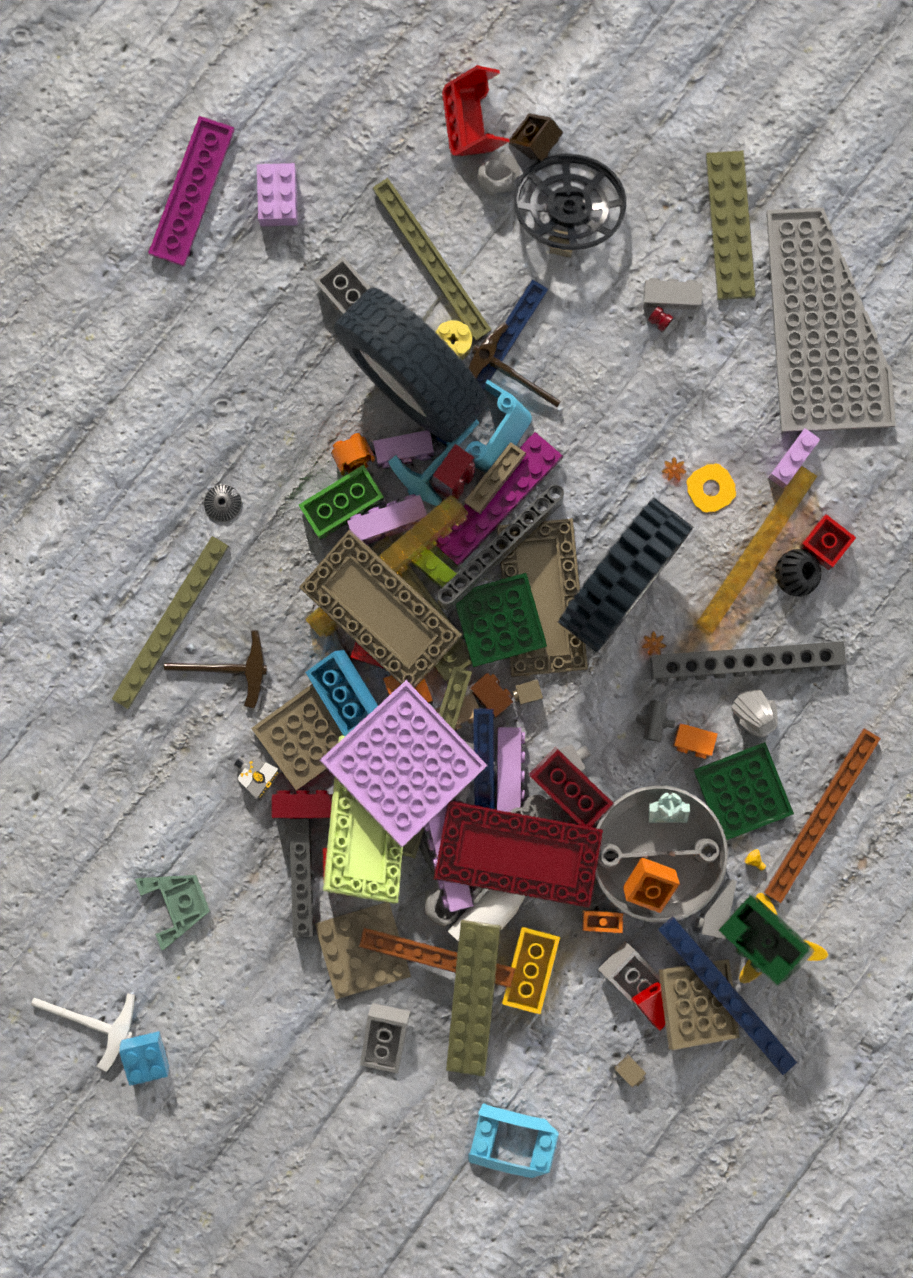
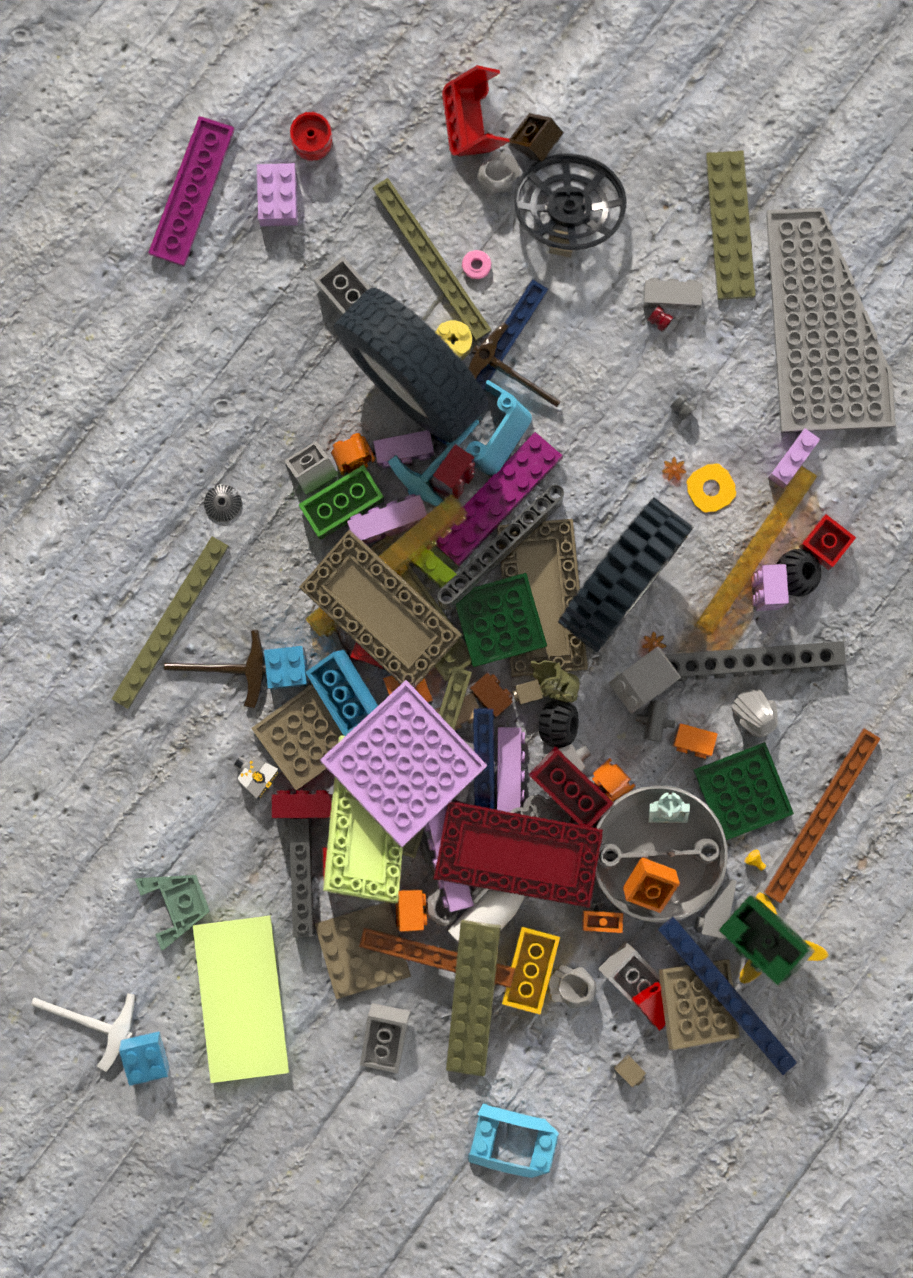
(240, 999): none -> yellowish green tile
(286, 667): none -> dark azure brick
(311, 136): none -> red wheel
(311, 467): none -> light grey slope
(410, 910): none -> orange brick
(476, 255): none -> bright pink piece
(495, 478): dark tan plate -> none
(555, 681): none -> olive helmet
(558, 723): none -> black wheel
(572, 986): none -> light grey hair
(613, 780): none -> orange brick
(644, 679): none -> light grey slope
(683, 407): none -> dark grey wheel
(770, 587): none -> lavender brick

